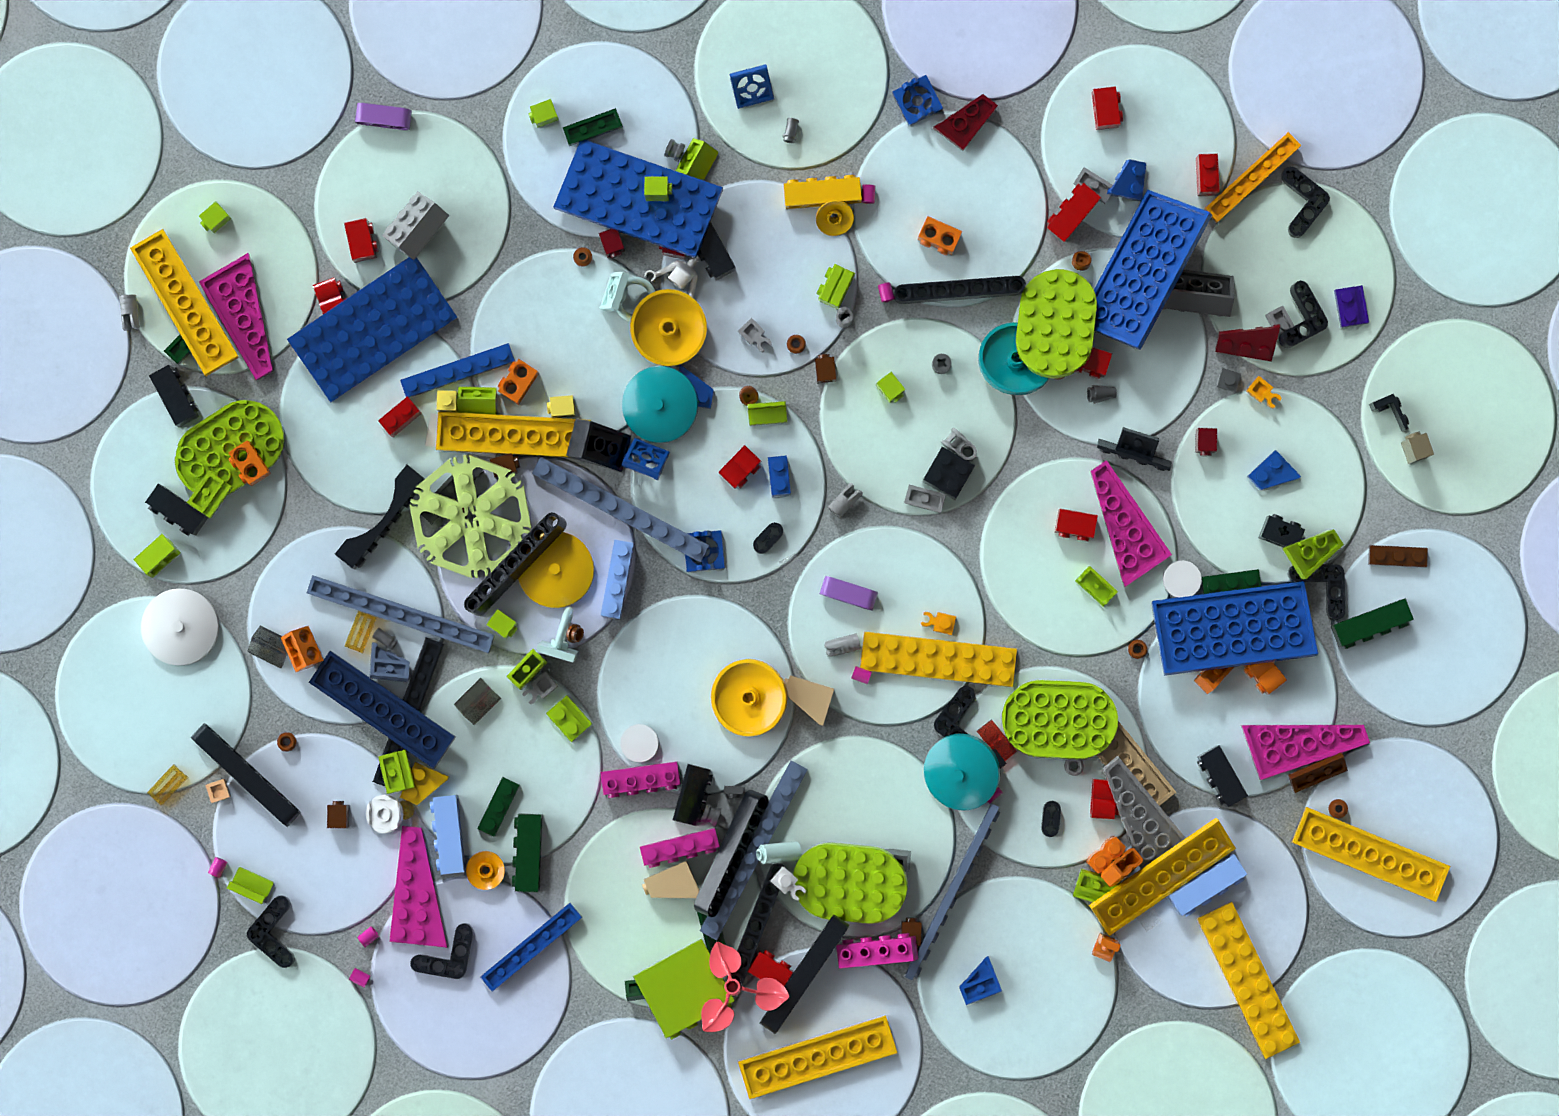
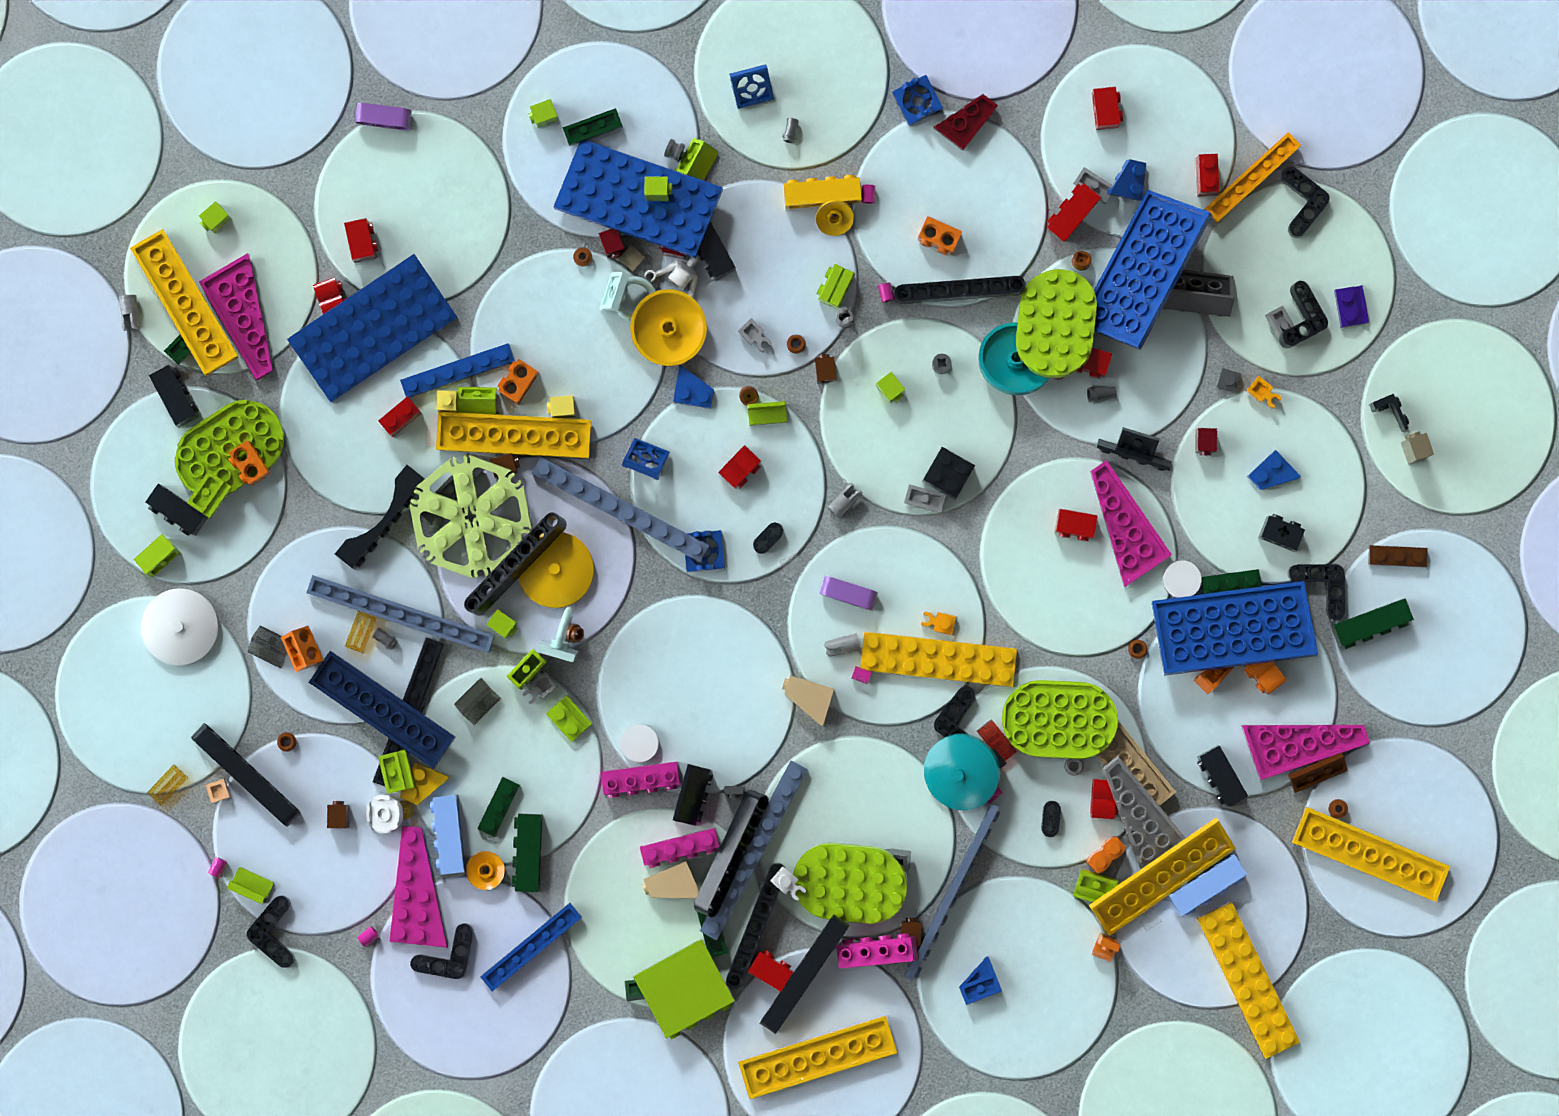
(359, 977): dark pink hinge -> none
(387, 666): sand blue wing -> none
(415, 225): light grey brick -> none
(598, 445): black slope -> none
(617, 579): light blue brick -> none
(632, 258): none -> dark tan tile
(660, 404): teal dish -> none
(711, 815): flat silver wheel -> none
(723, 962): coral plant -> none
(749, 697): yellow dish -> none
(779, 476): blue brick -> none
(779, 852): light aqua brick -> none
(959, 444): light grey piece -> none
(1096, 586): lime hinge -> none
(1121, 867): orange brick -> none
(1249, 343): dark red wing -> none
(1313, 552): lime wing -> none

